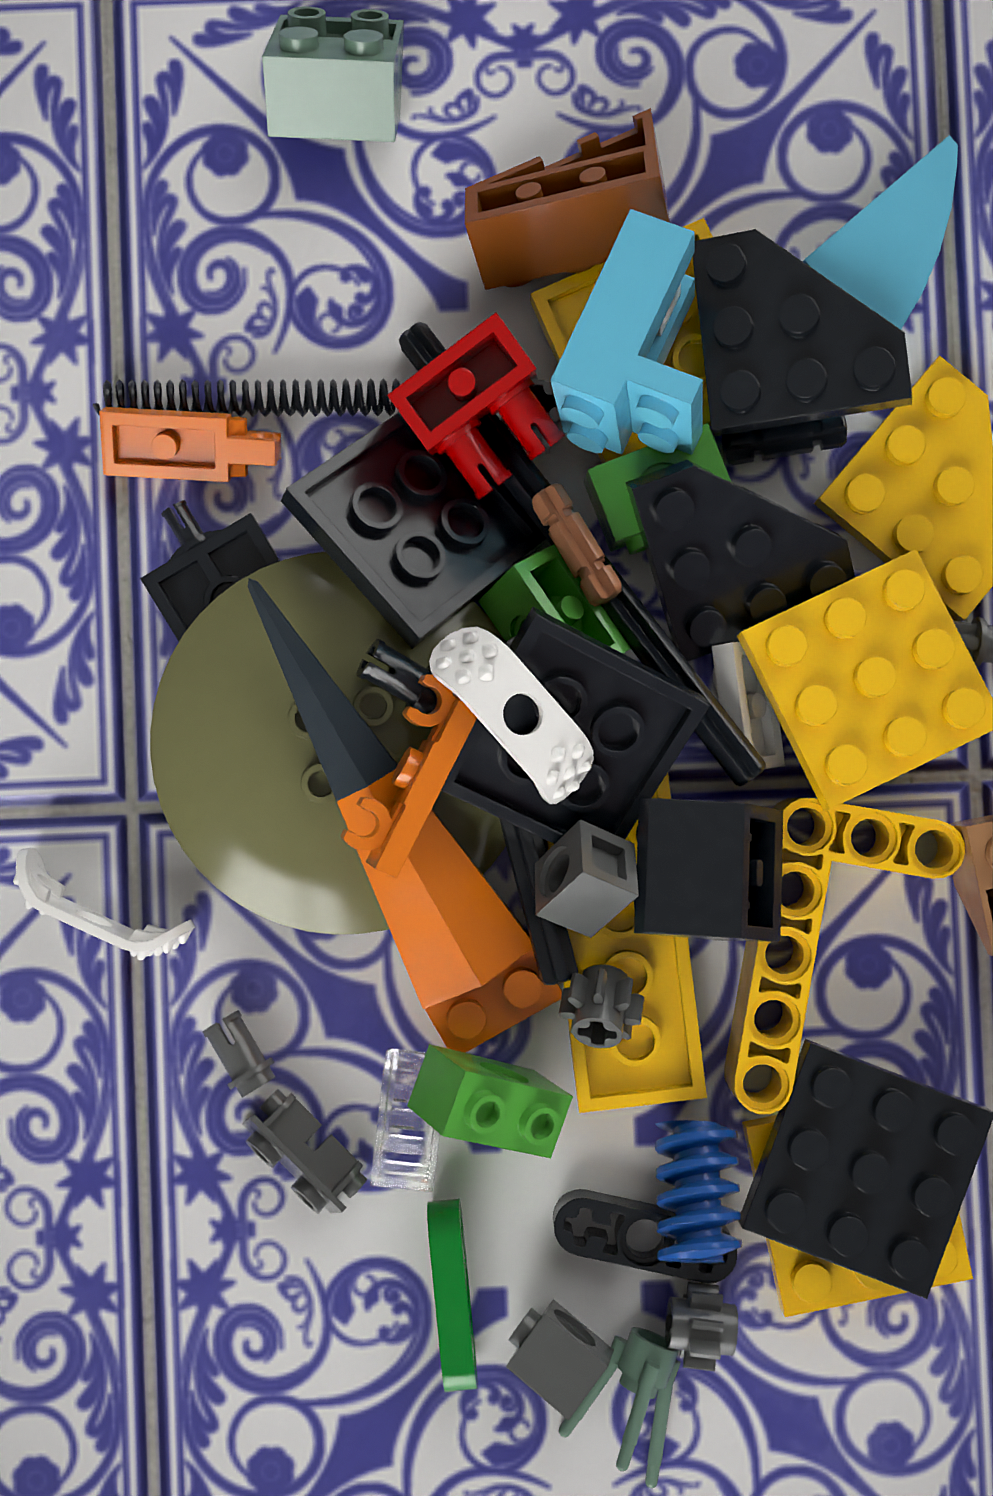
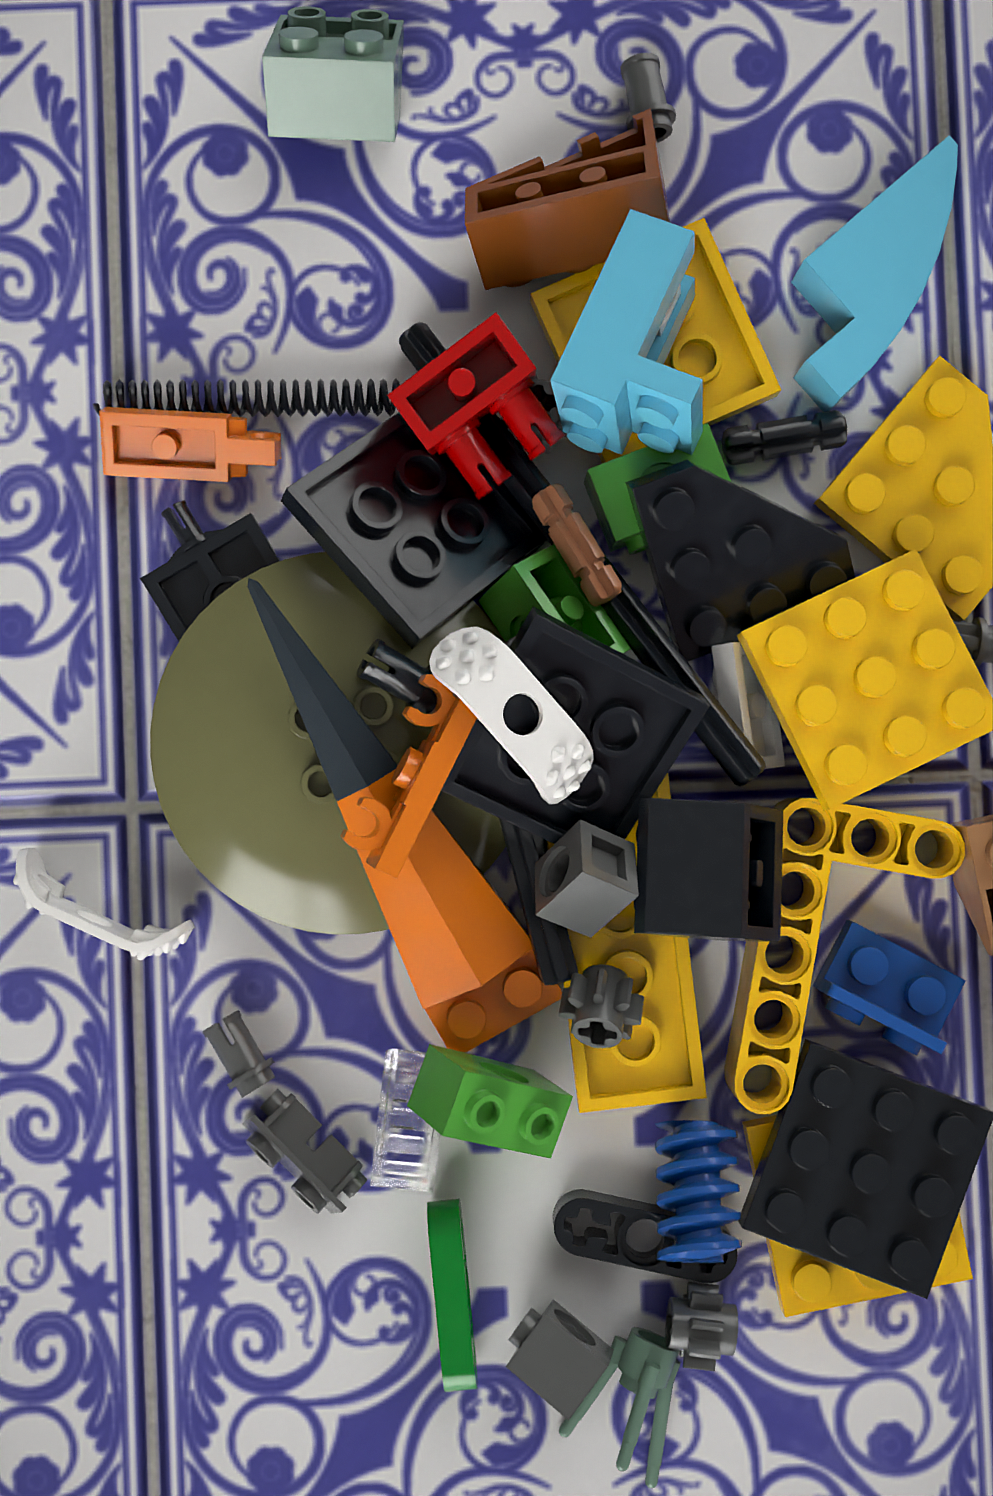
(647, 91): none -> dark grey pin
(788, 340): black plate -> none
(889, 985): none -> blue bracket

